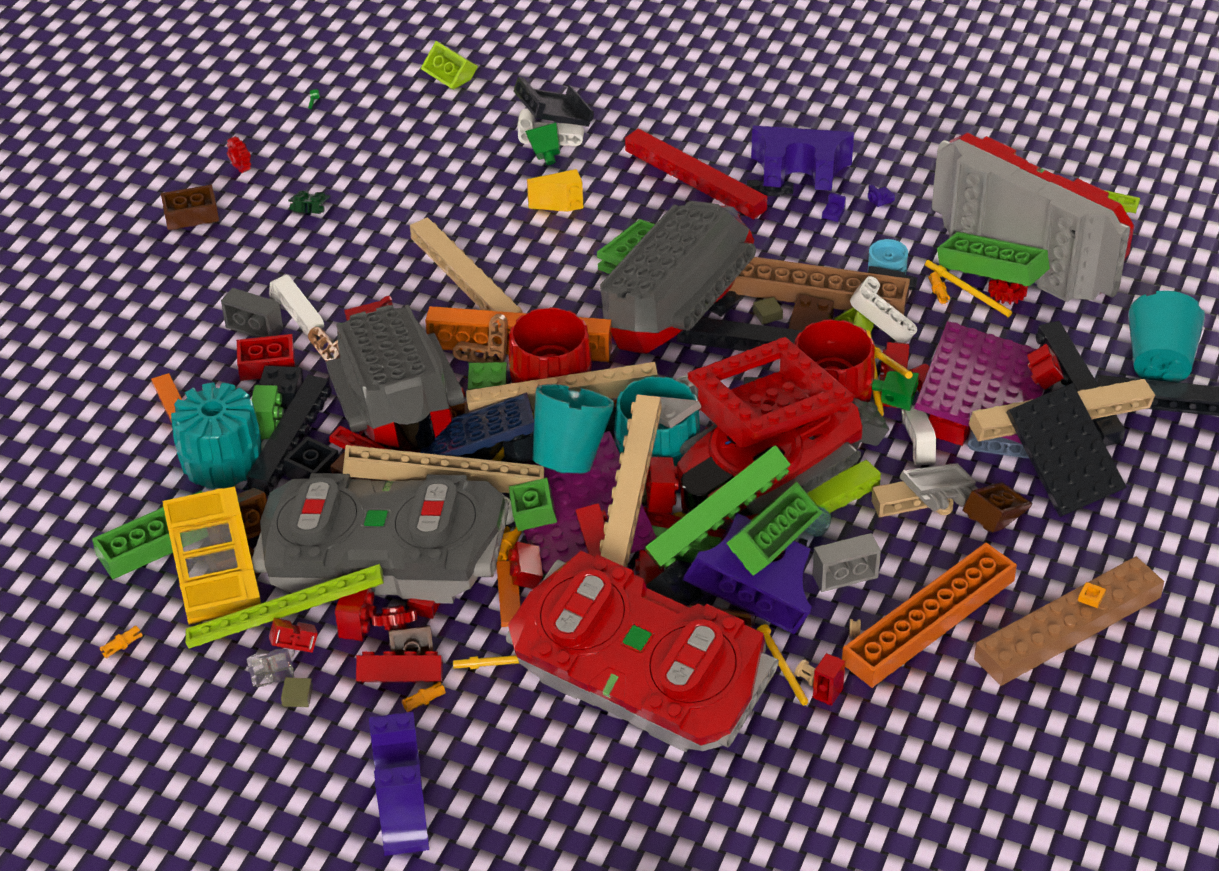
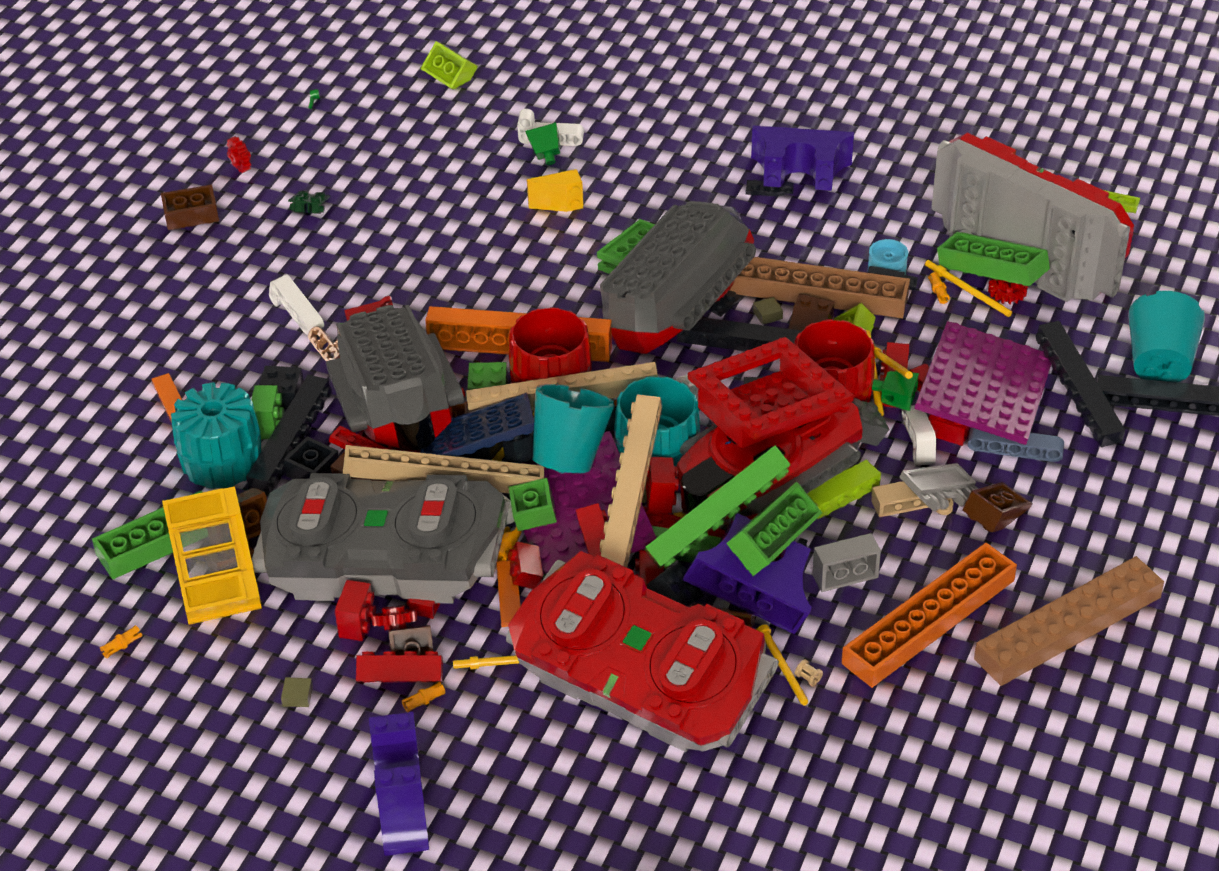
(251, 314): dark grey brick -> none
(262, 351): red brick -> none
(270, 667): clear brick -> none
(284, 606): lime plate -> none
(293, 637): red piece -> none
(460, 268): tan brick -> none
(491, 349): medium nougat beam -> none
(554, 106): black panel -> none
(676, 410): light grey wing -> none
(696, 173): red brick -> none
(821, 524): clear light blue piece -> none
(828, 679): red brick -> none
(834, 208): dark purple bracket -> none
(854, 628): tan bush -> none
(880, 196): dark purple bracket -> none
(880, 312): white beam -> none
(1045, 367): red piece -> none
(1066, 450): black plate -> none
(1091, 595): light orange plate -> none
(1098, 401): tan brick -> none

